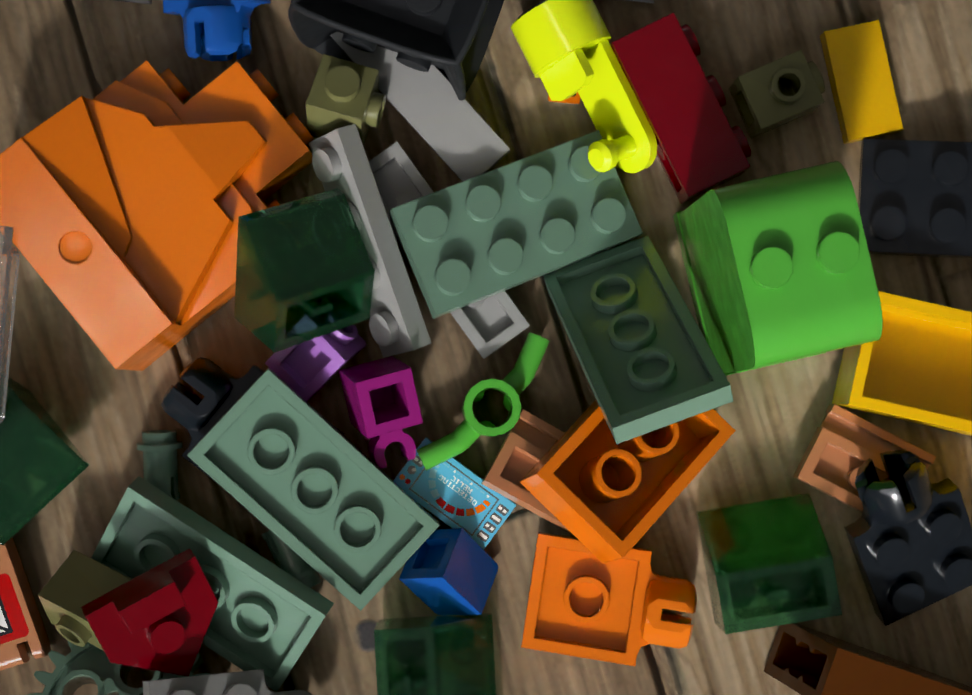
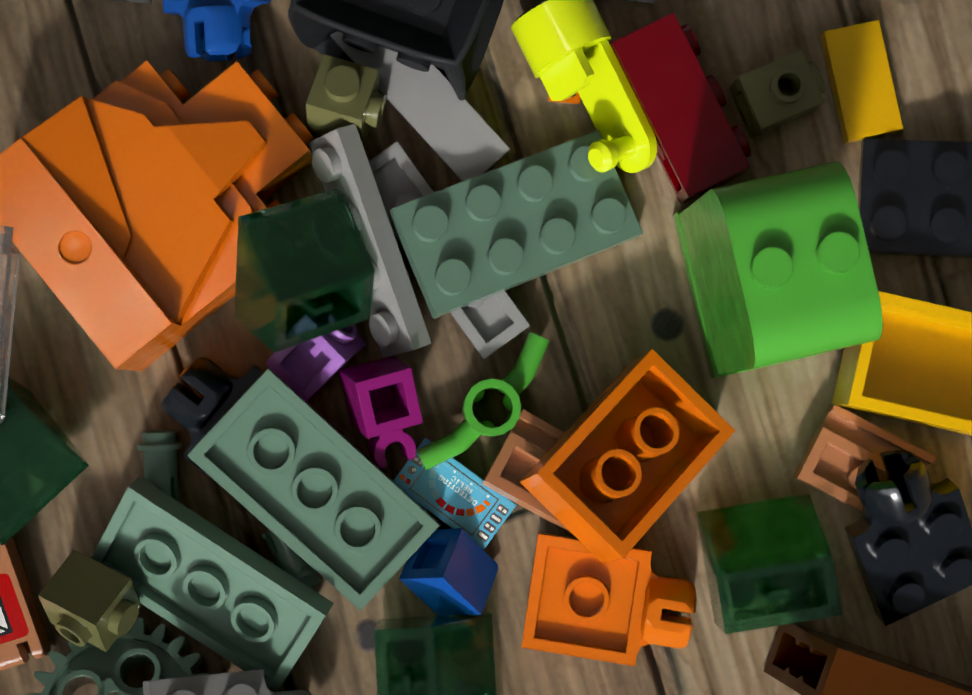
(156, 617): dark red plate -> none
(636, 340): sand green plate -> none

